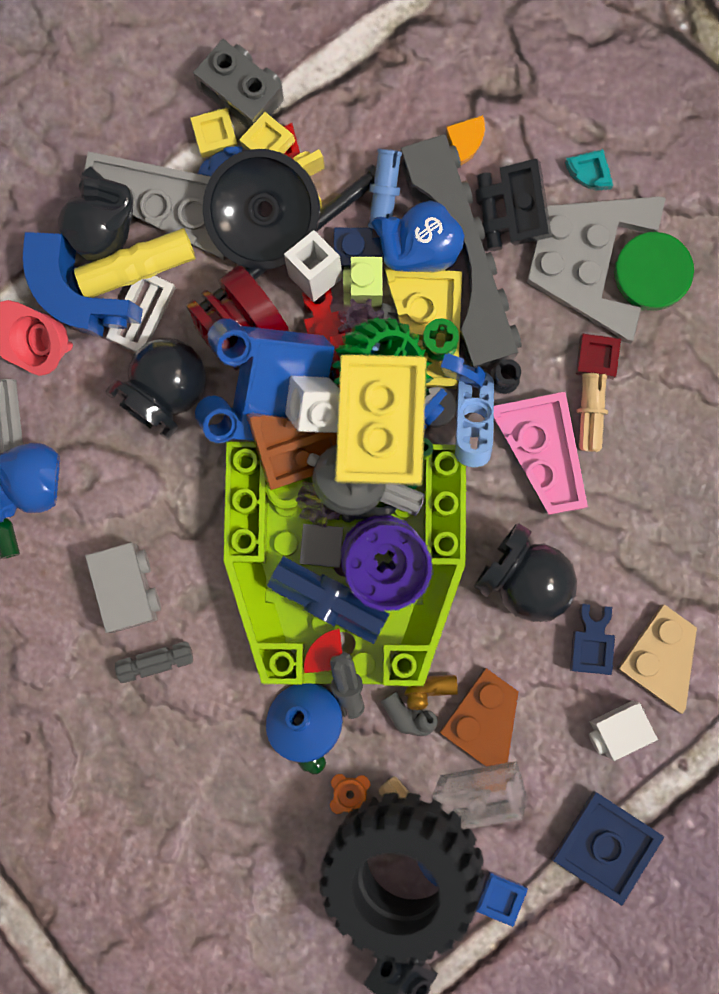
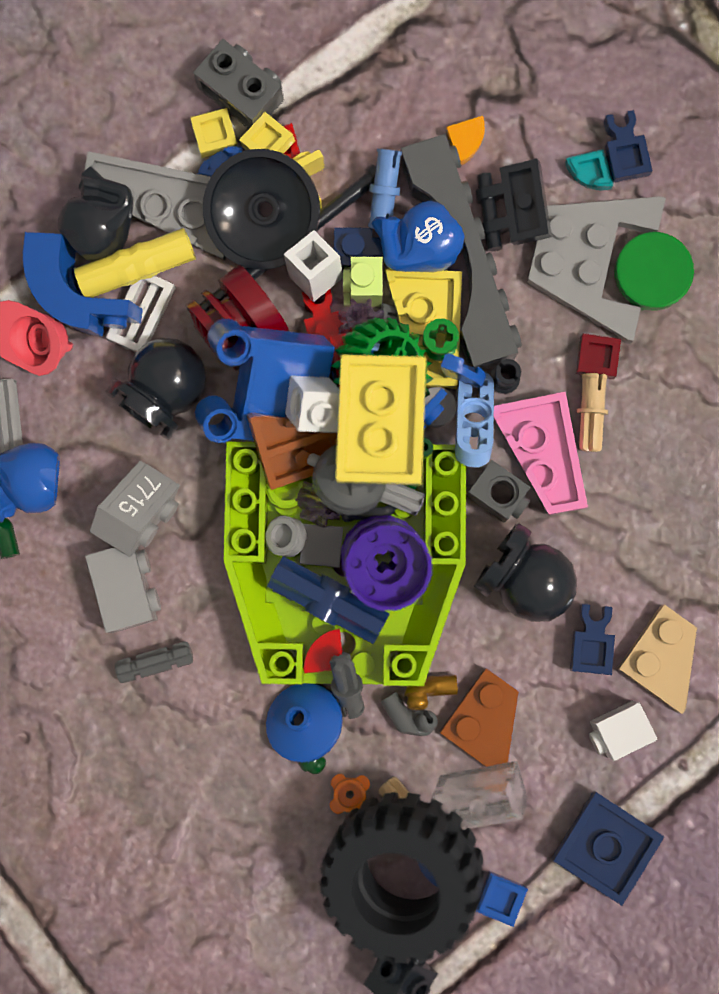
(135, 509): none -> light grey brick
(285, 536): none -> light grey tile
(481, 492): none -> dark grey brick
(627, 153): none -> dark blue plate

